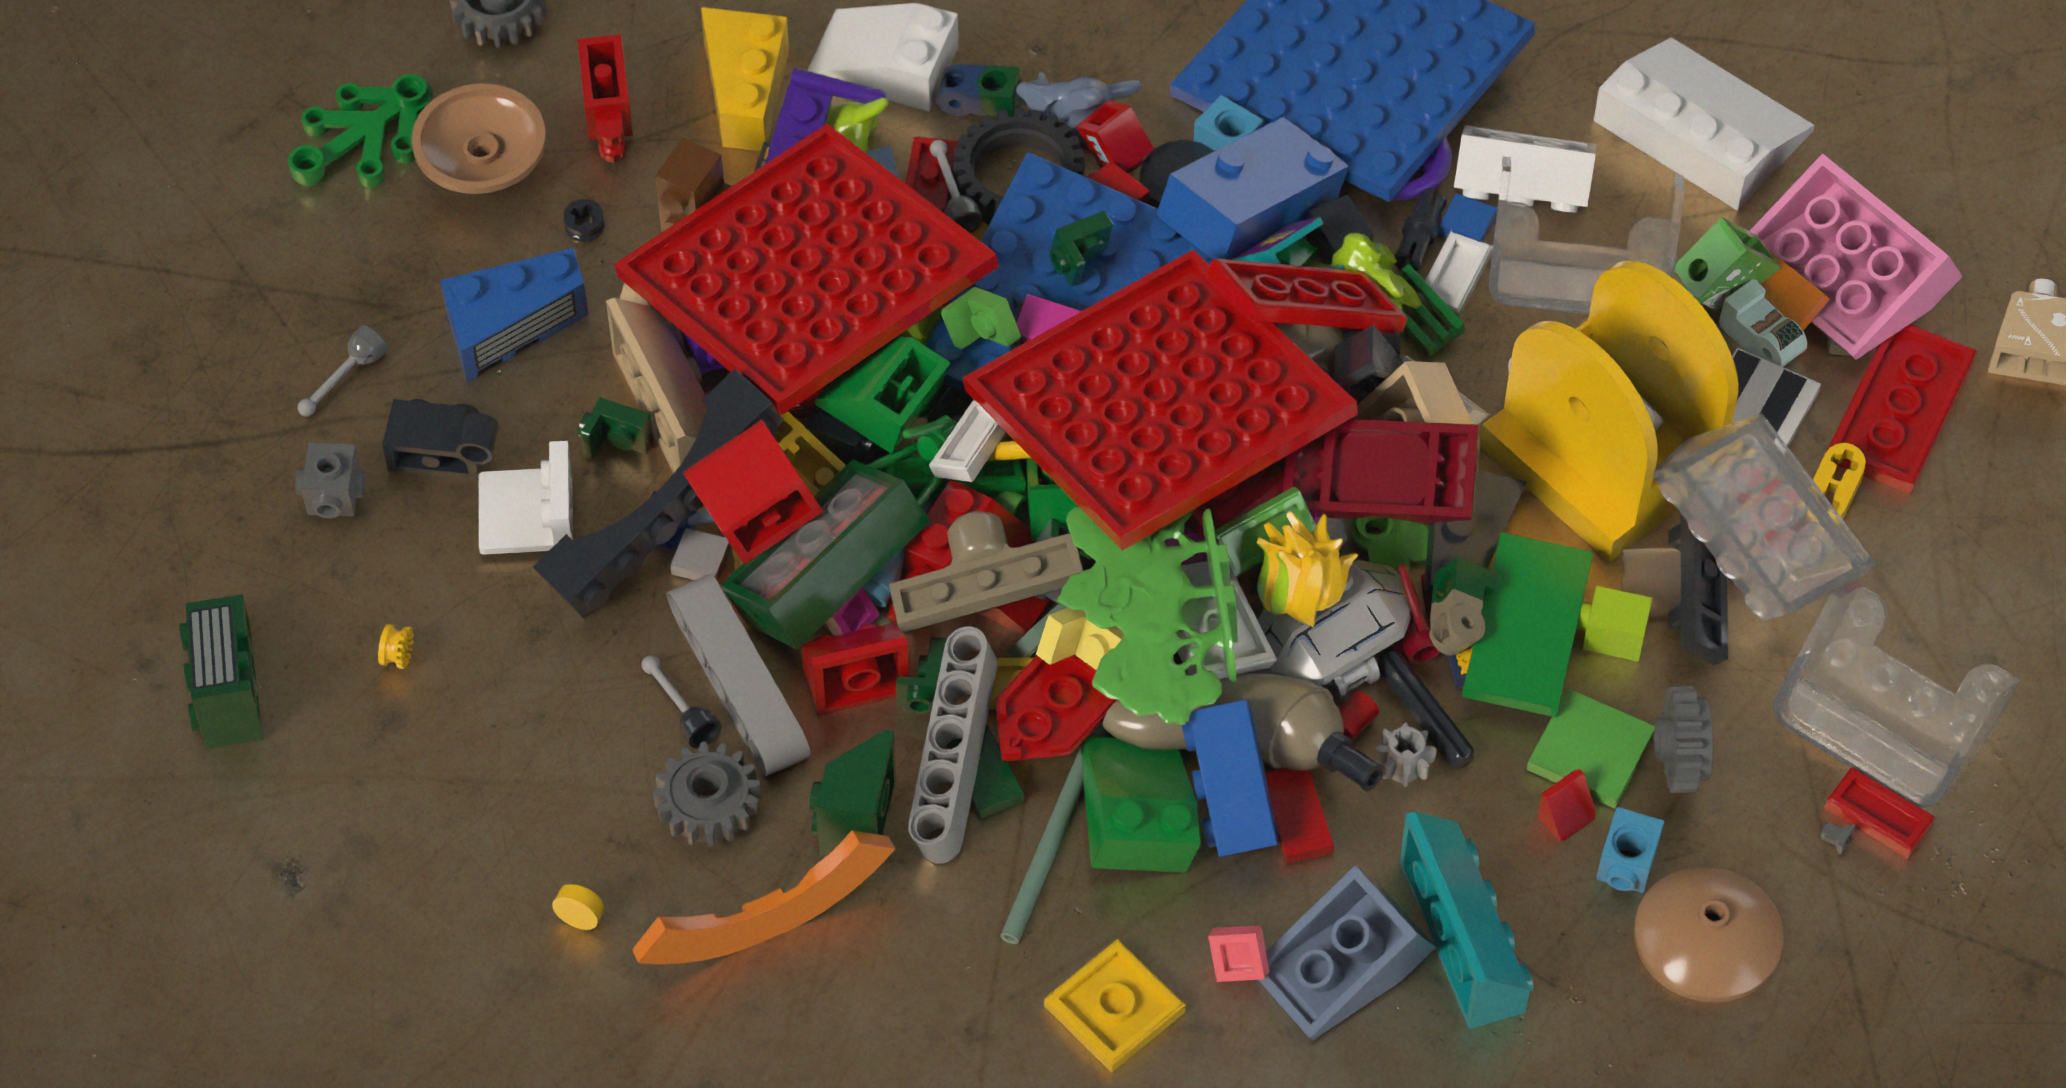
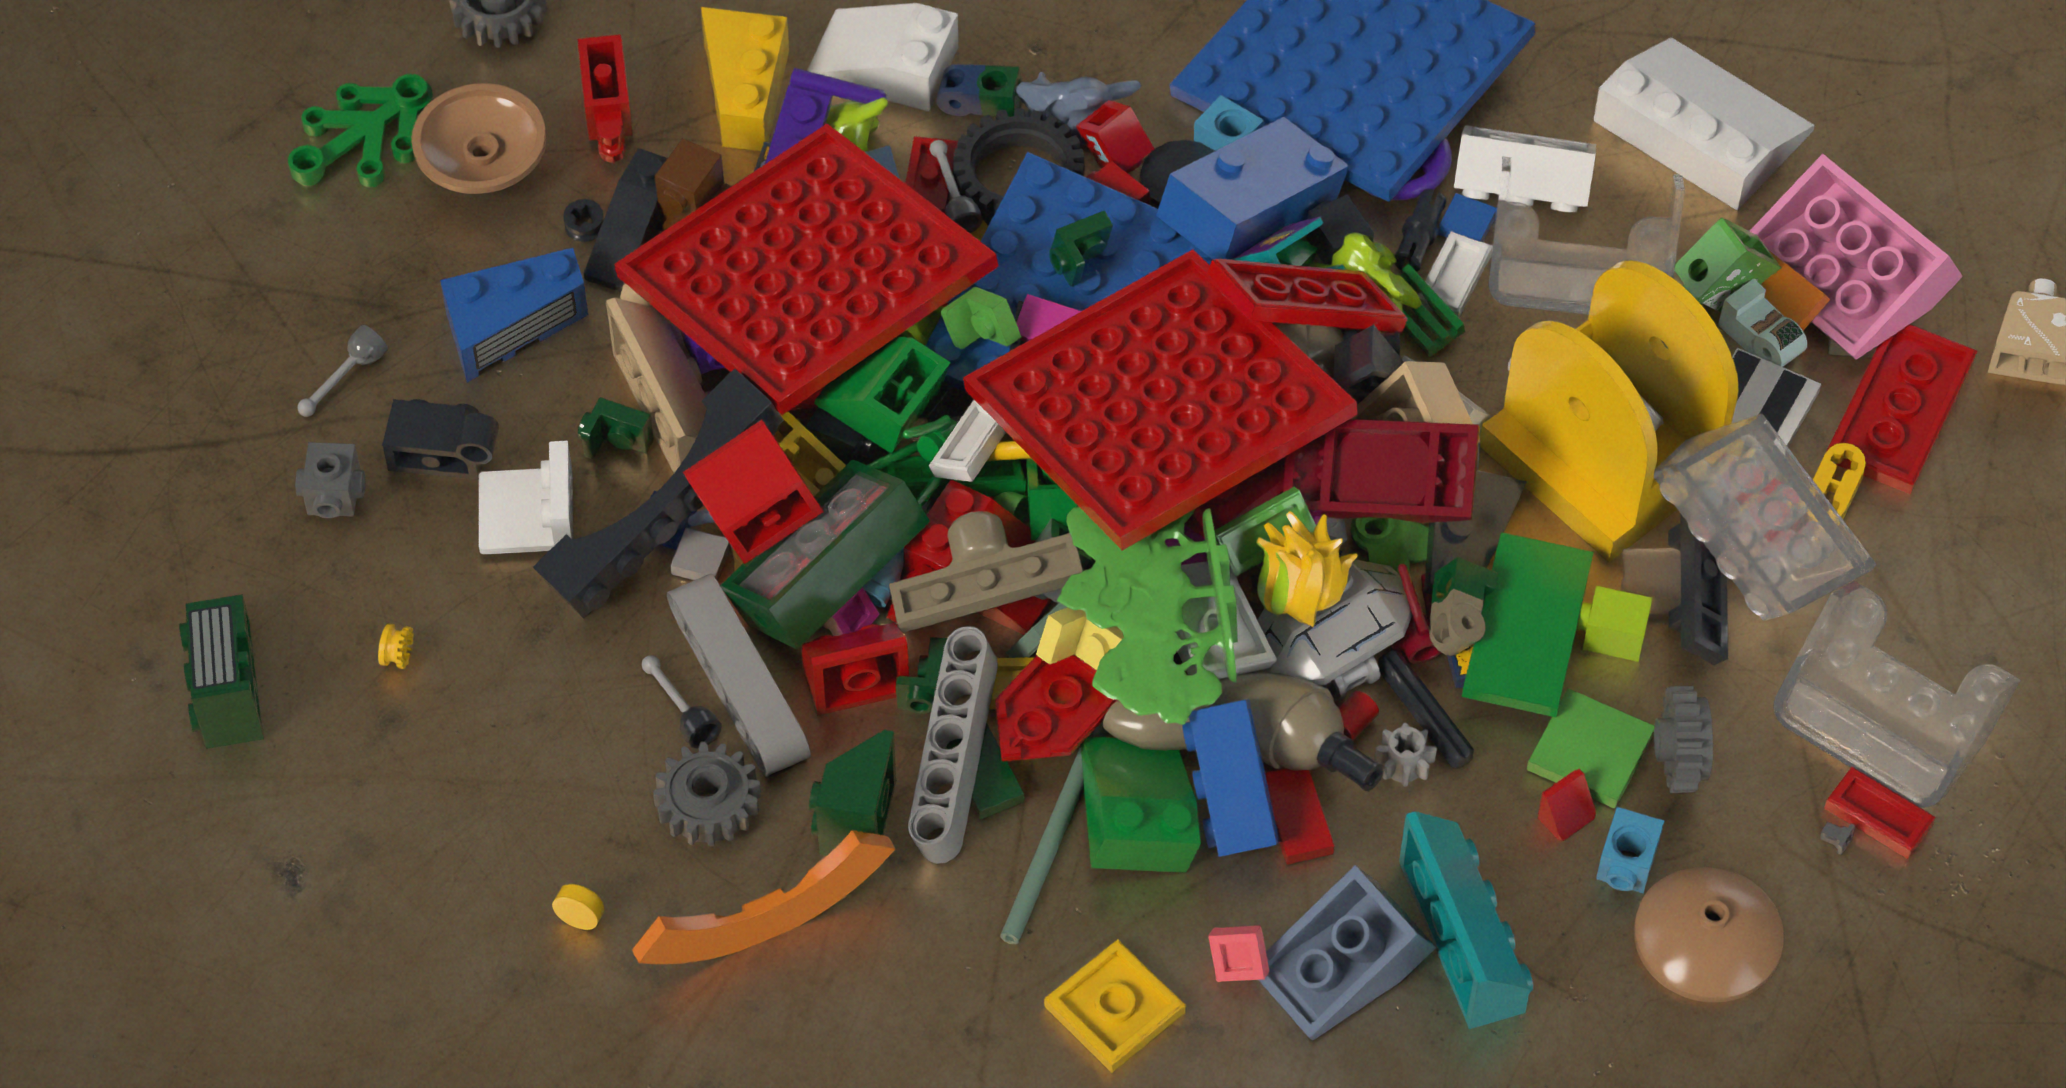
(629, 219): none -> black slope

